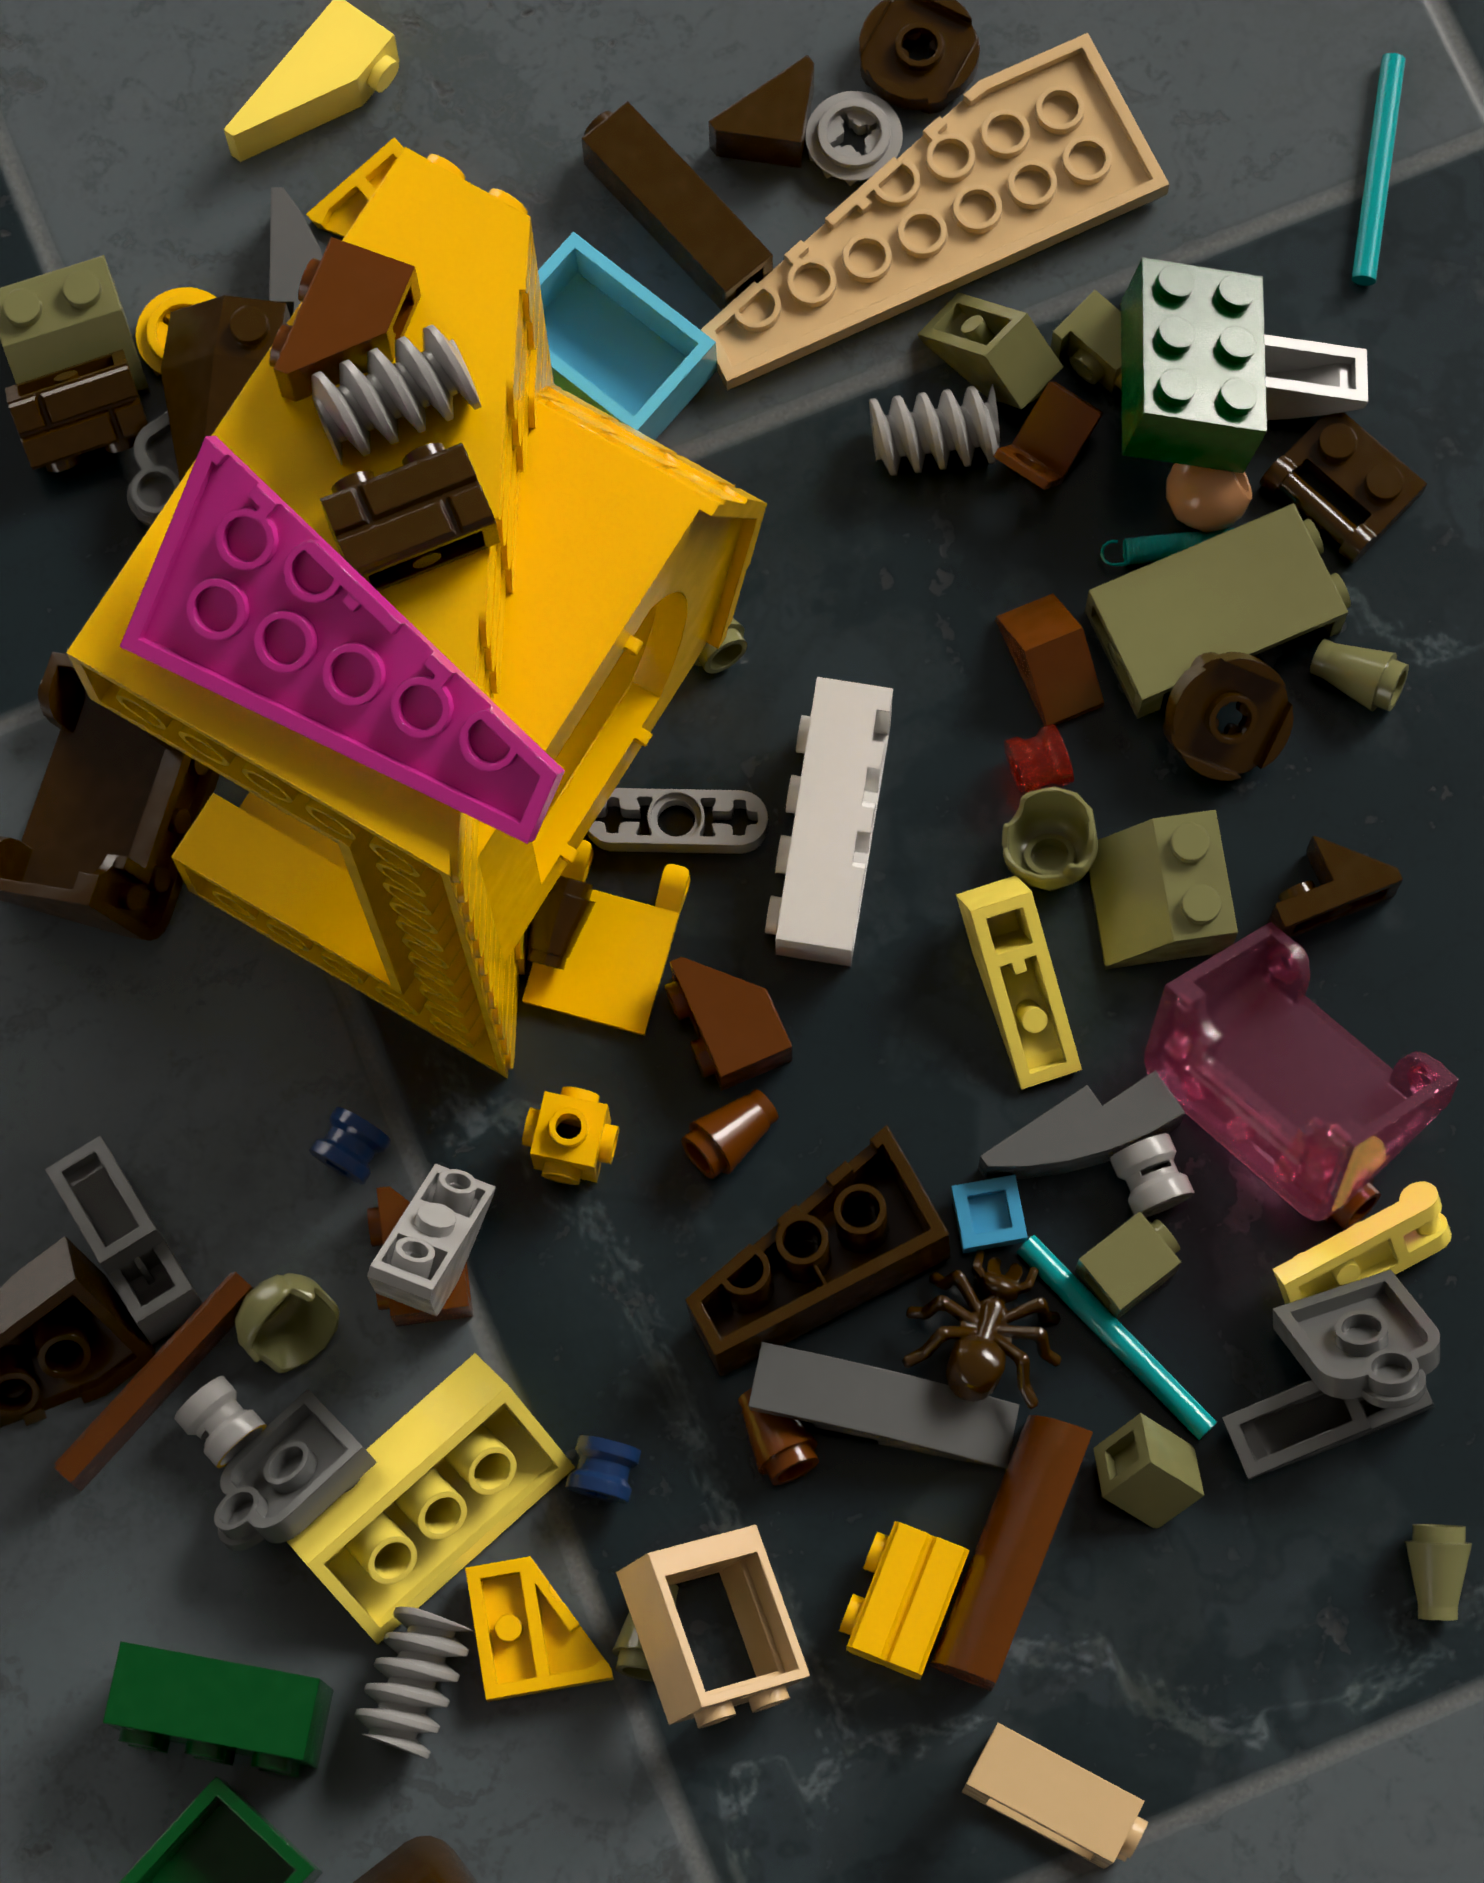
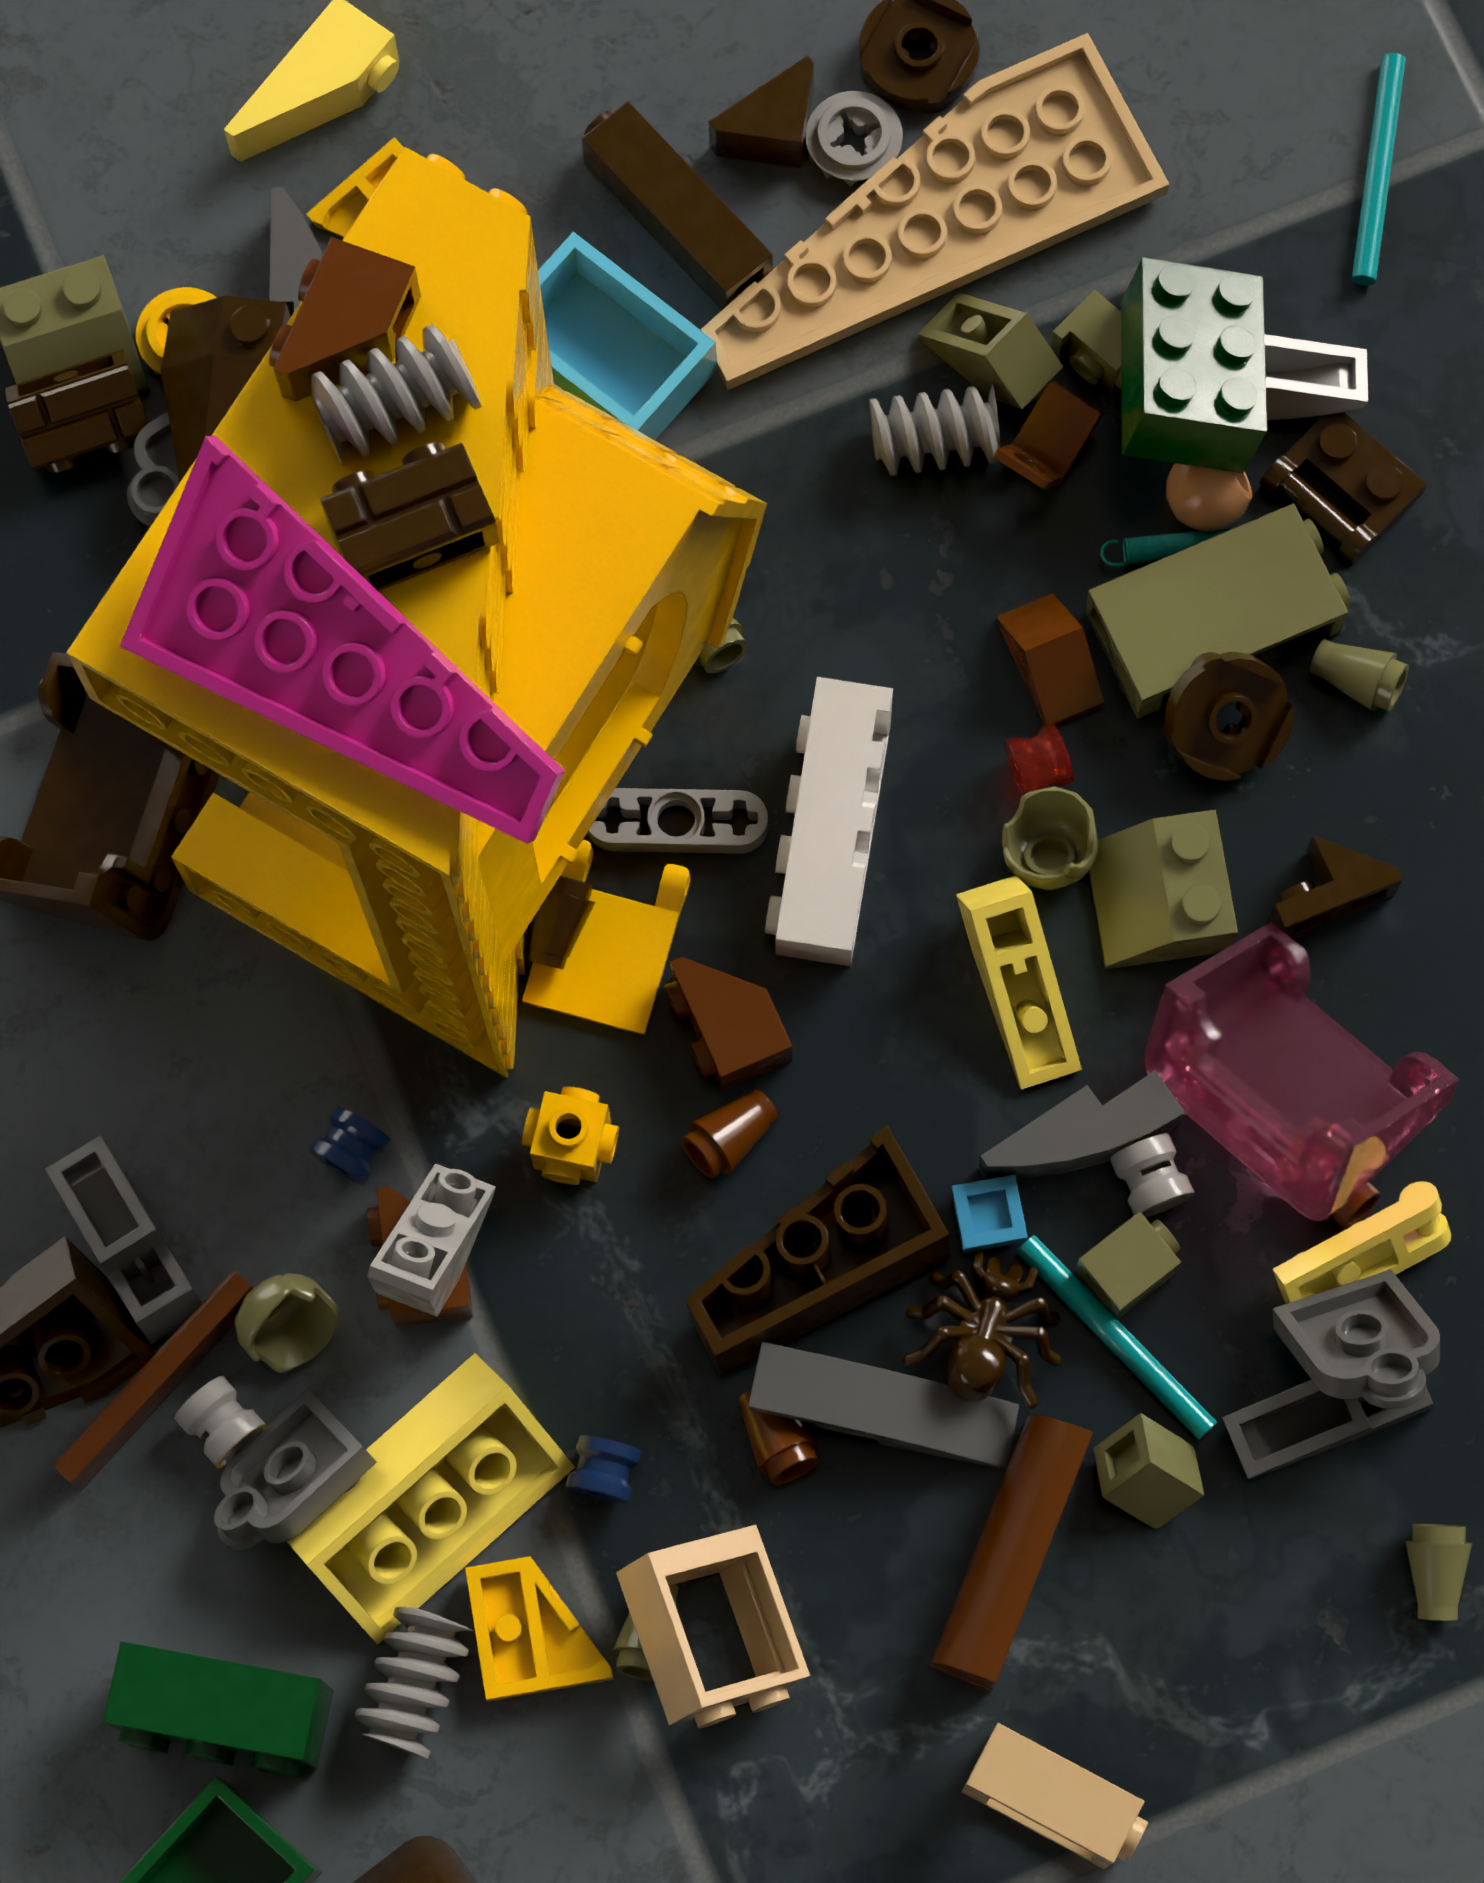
(905, 1599): yellow brick -> none

